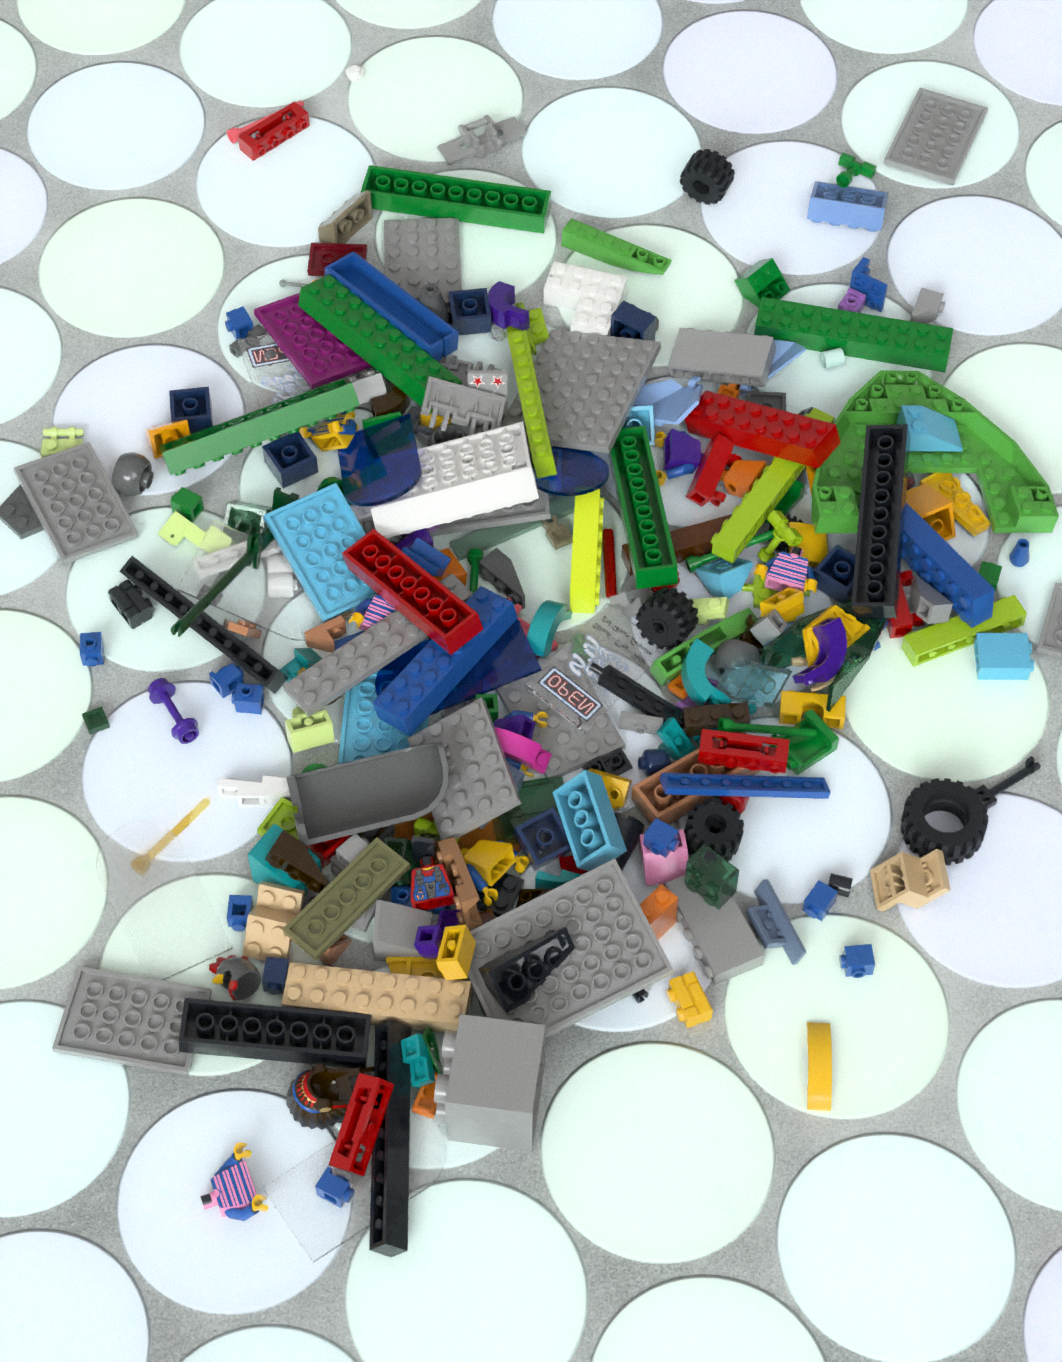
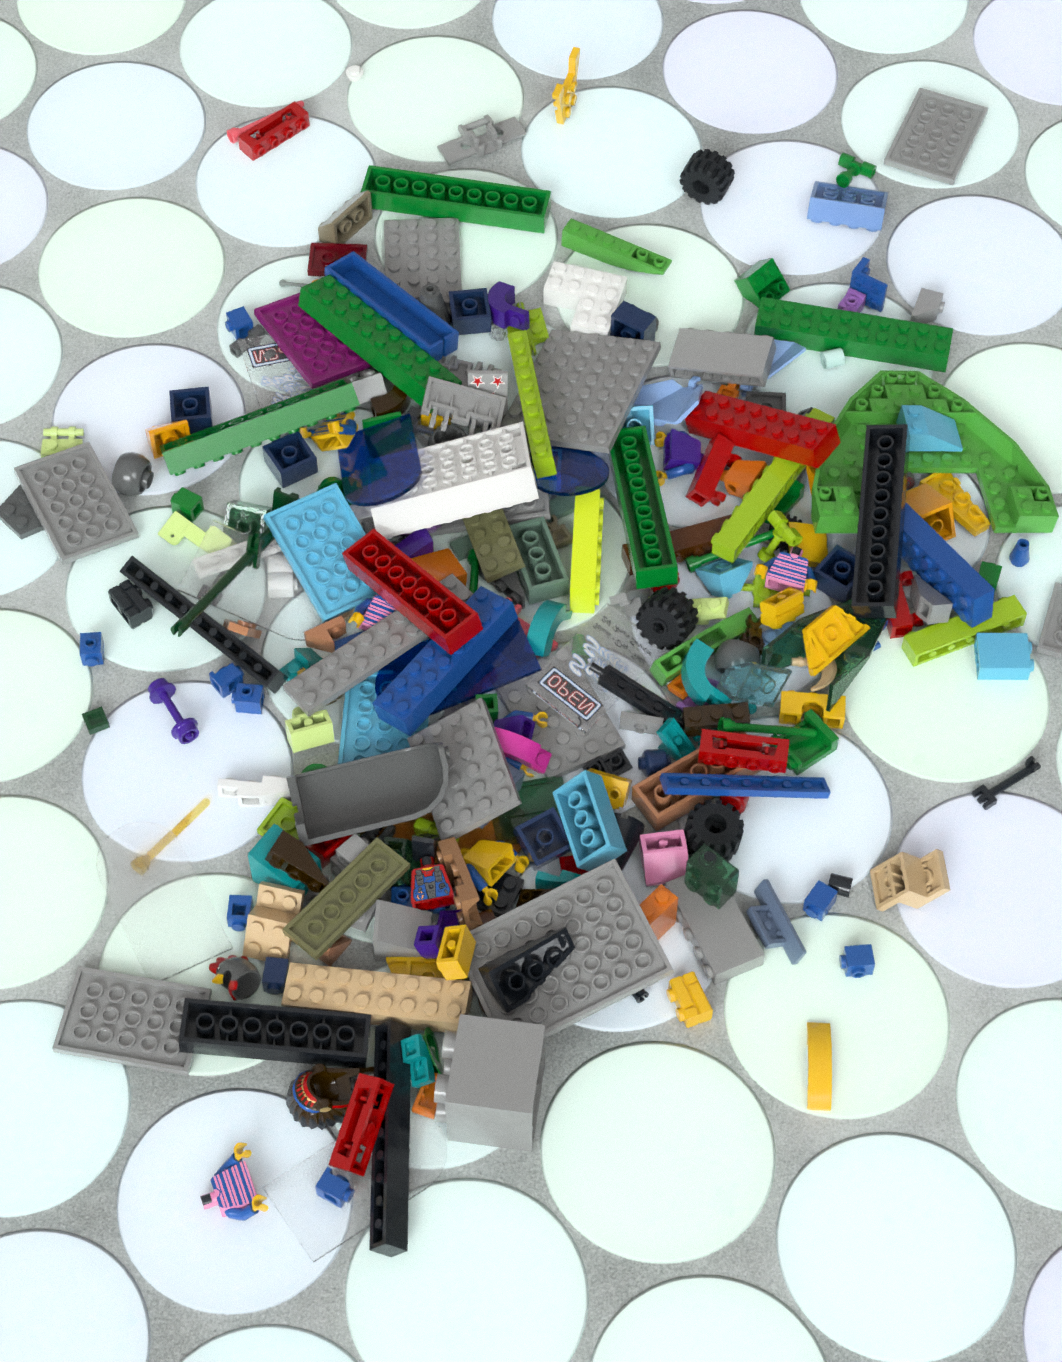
(427, 557): blue bracket -> none
(494, 544): none -> olive plate
(544, 571): none -> sand green brick
(565, 93): none -> yellow wing
(609, 562): red axle -> none
(661, 838): blue brick -> none
(768, 627): light grey brick -> none
(832, 648): dark purple arch -> none
(947, 797): black tyre -> none

